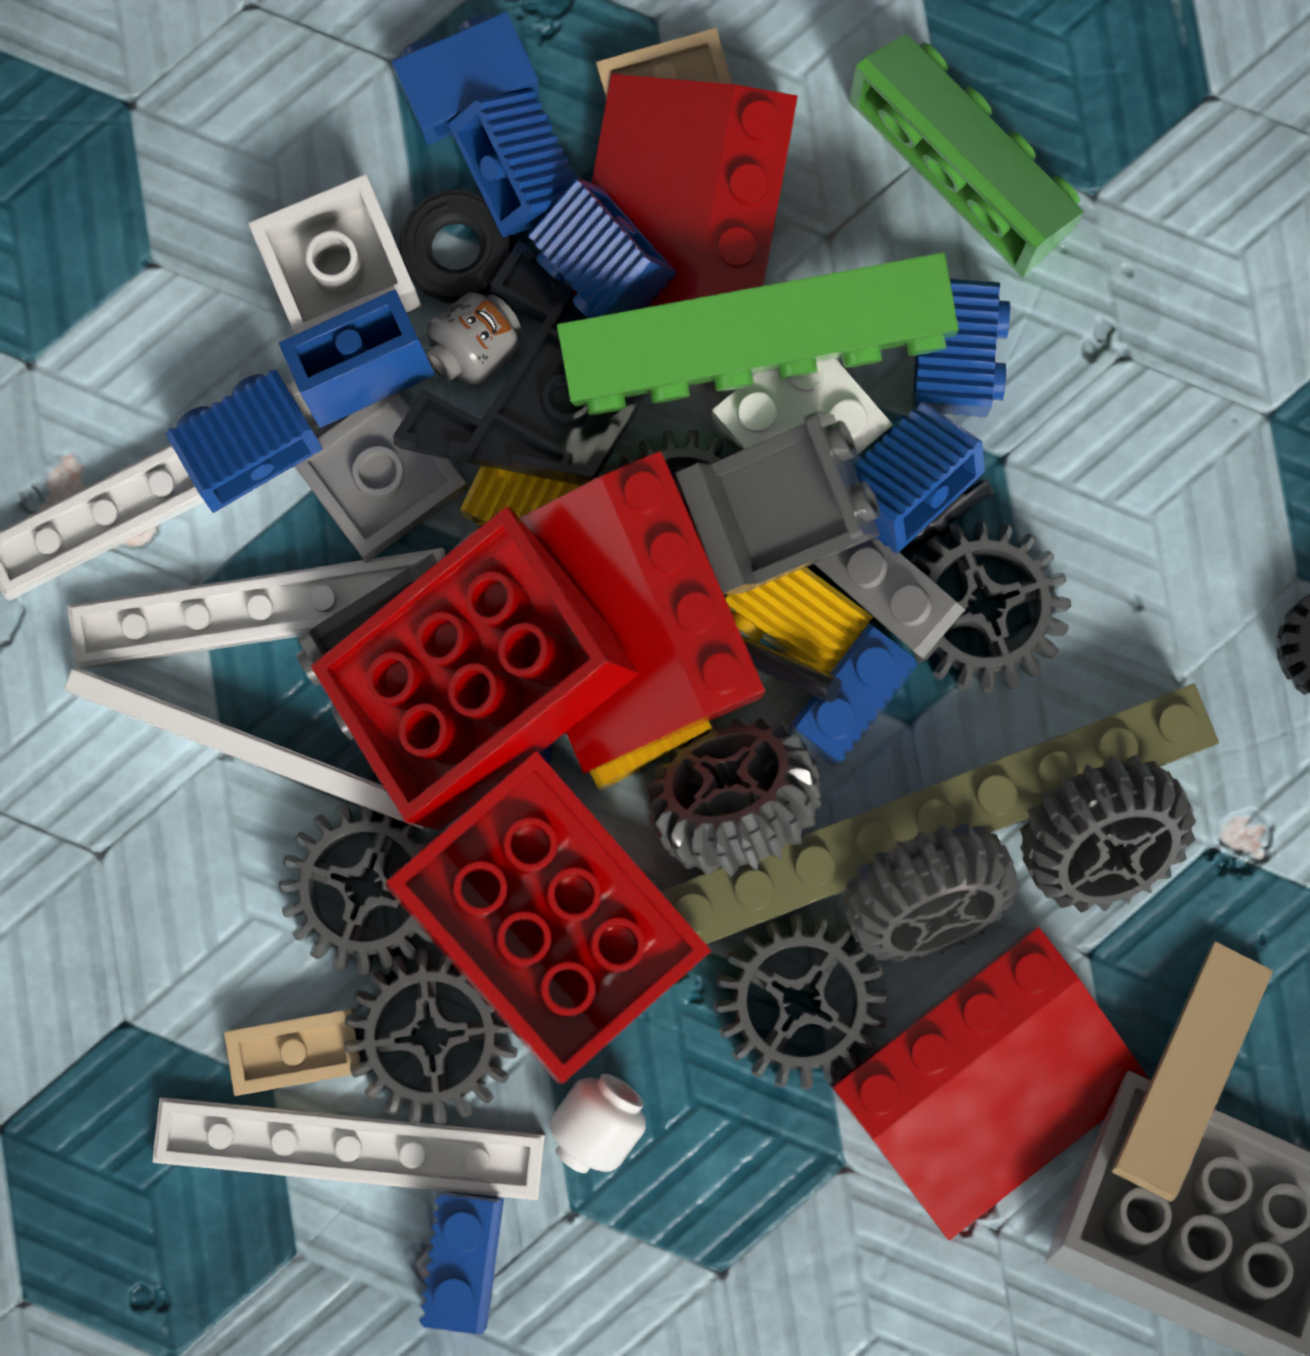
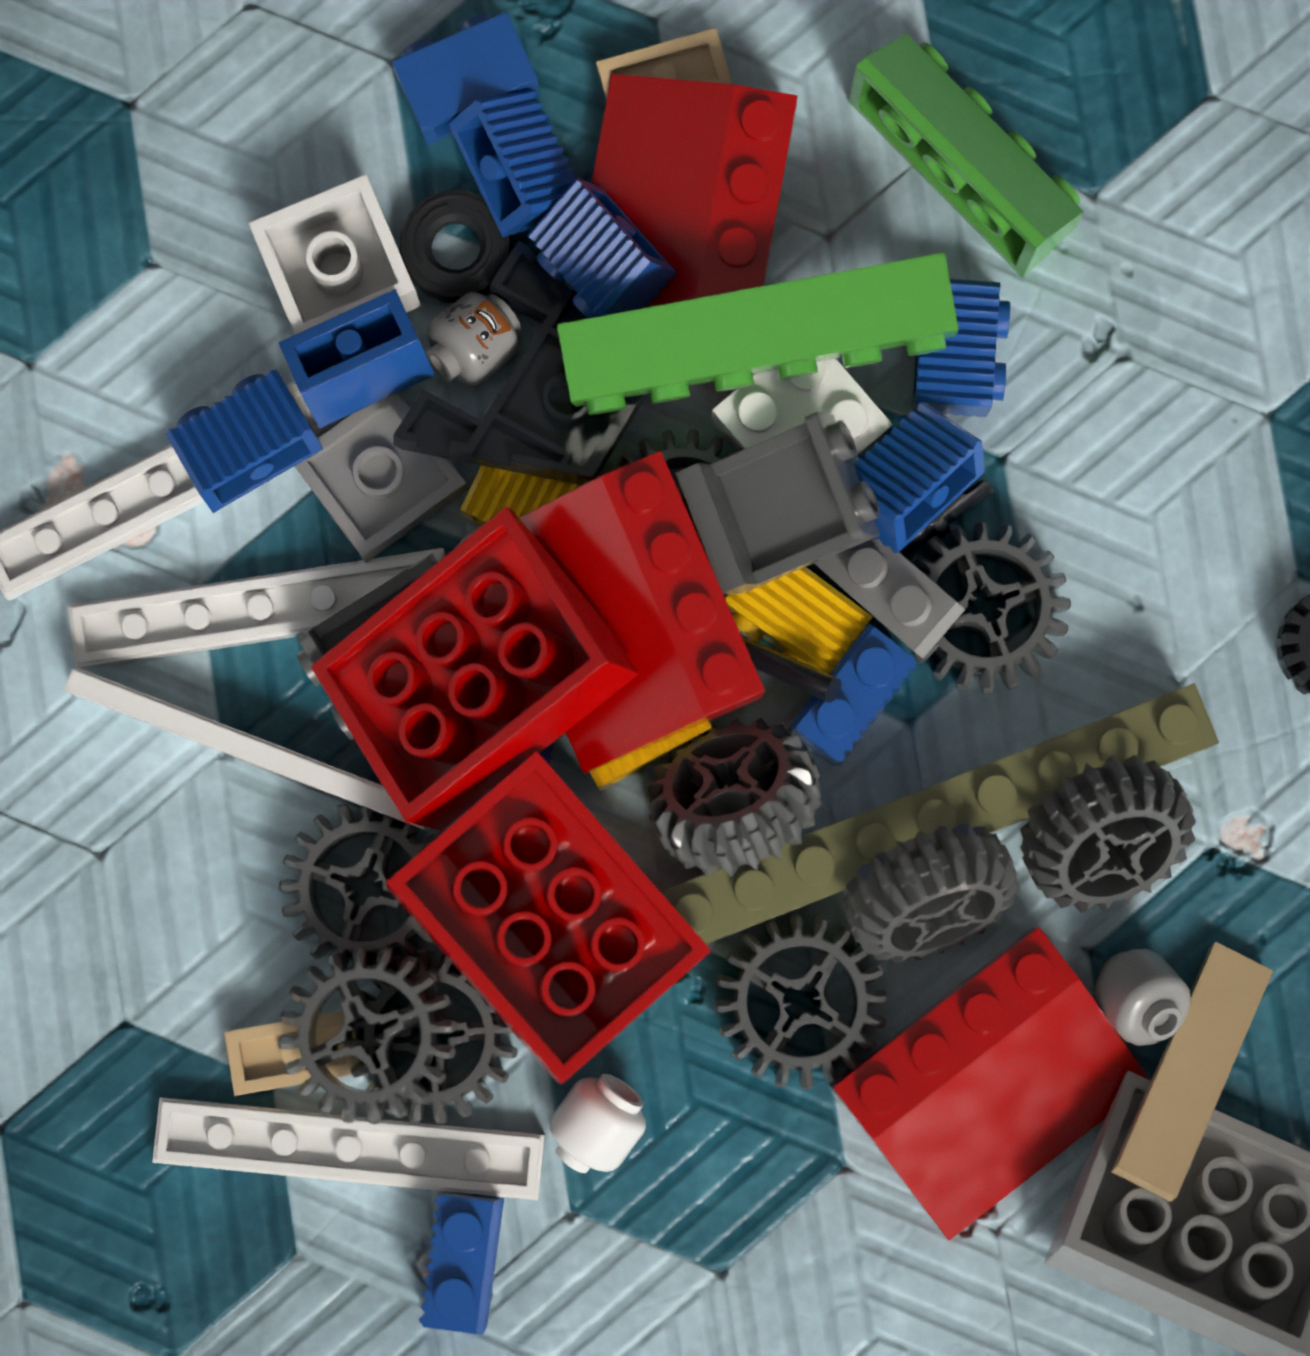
(315, 1057): none -> dark grey gear
(1142, 996): none -> light grey head

